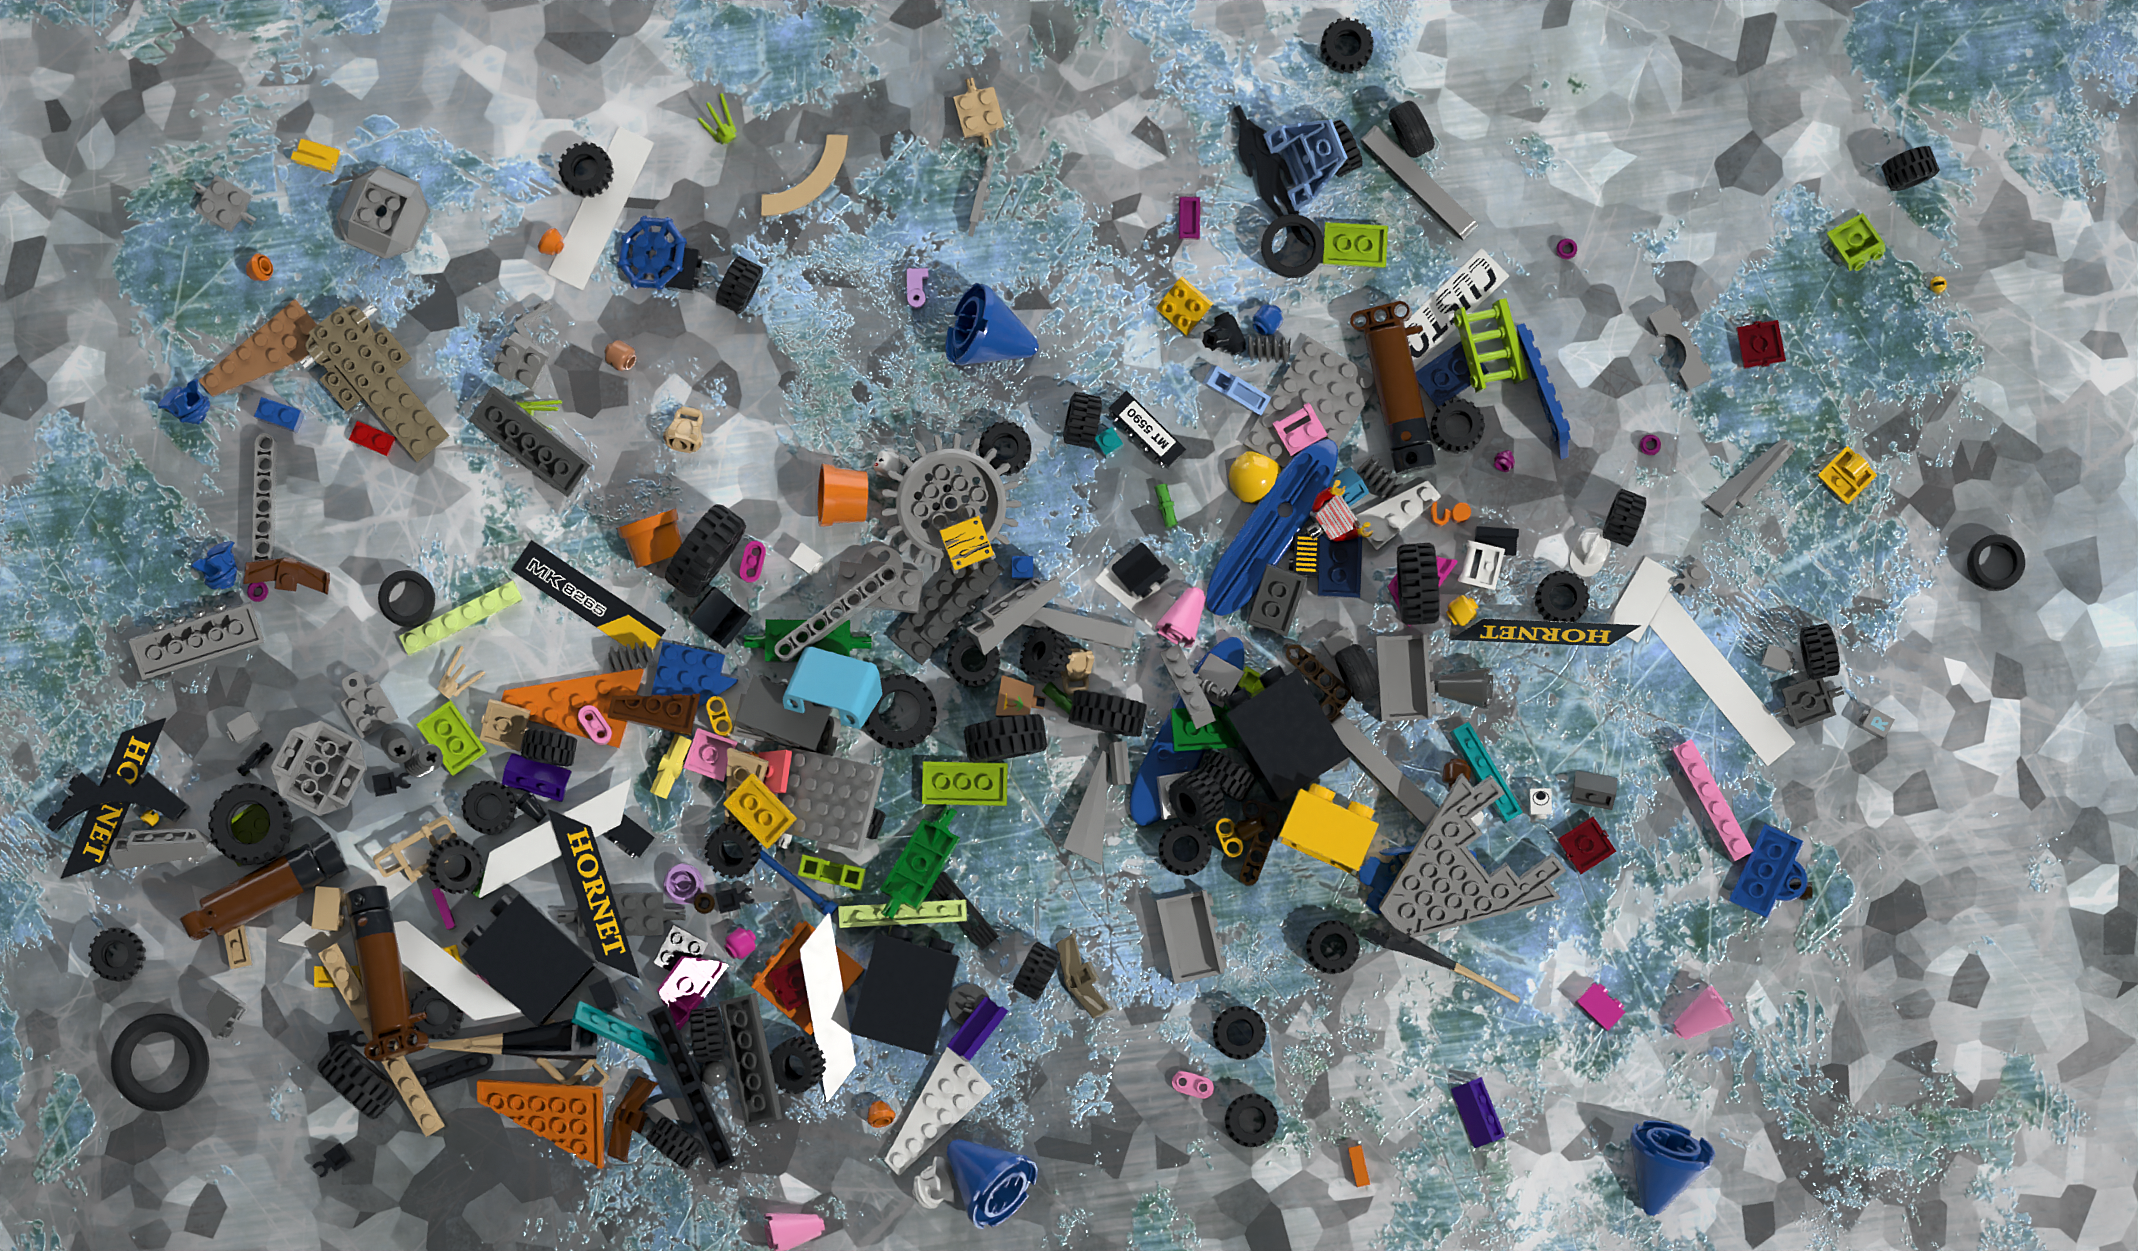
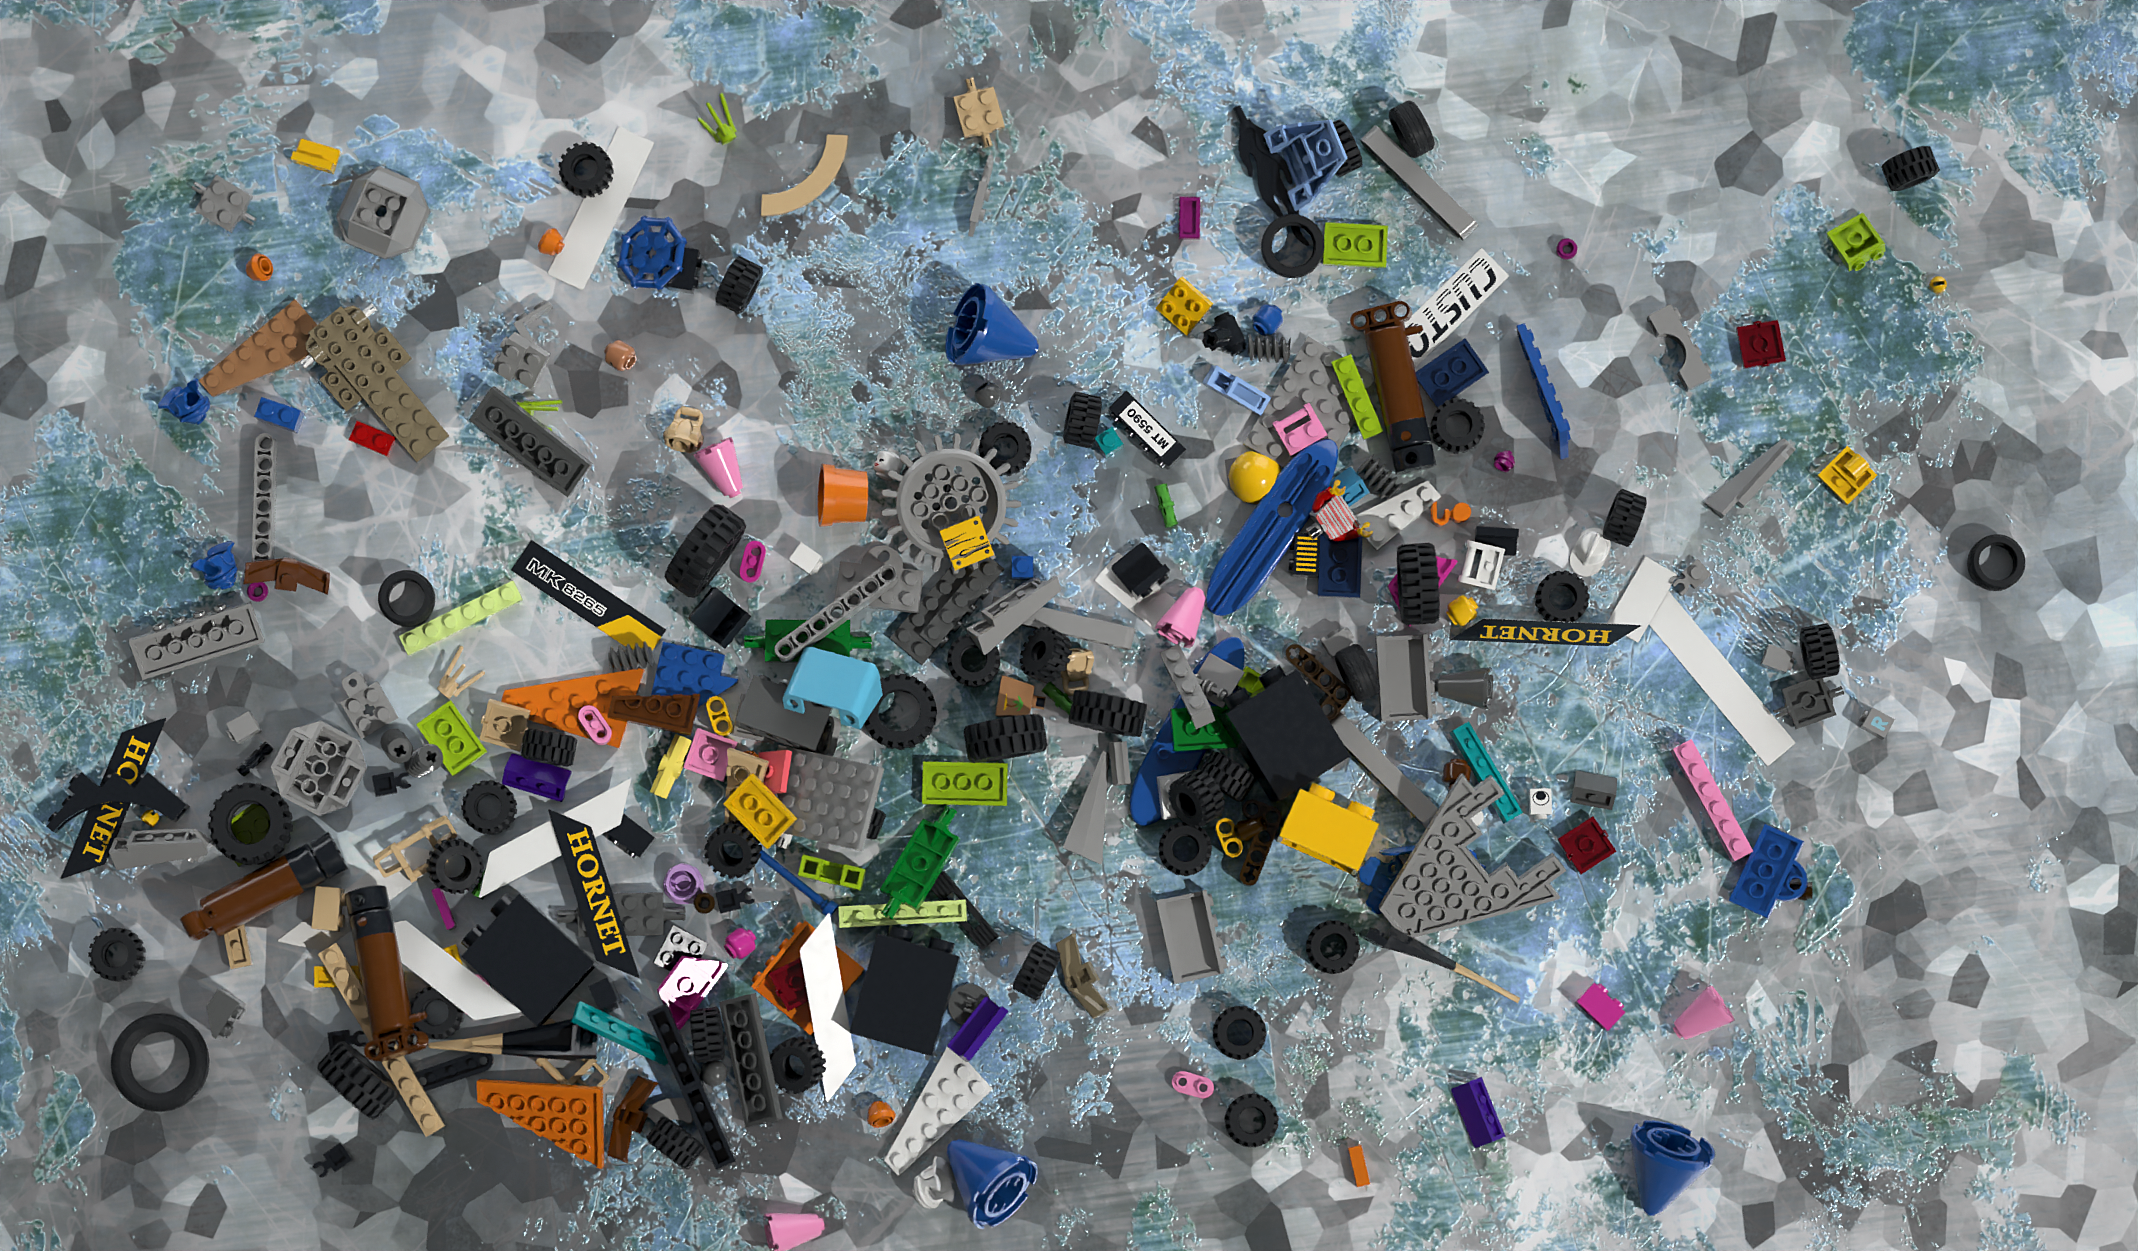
(531, 806): black cone -> none
(652, 538): orange piece -> none
(721, 466): none -> bright pink cone
(915, 293): lavender leg -> none
(988, 395): none -> dark grey piece
(1277, 600): dark grey tile -> none
(1349, 28): black tyre -> none
(1357, 397): none -> lime plate
(1505, 331): lime fence -> none
(1650, 438): magenta plate -> none

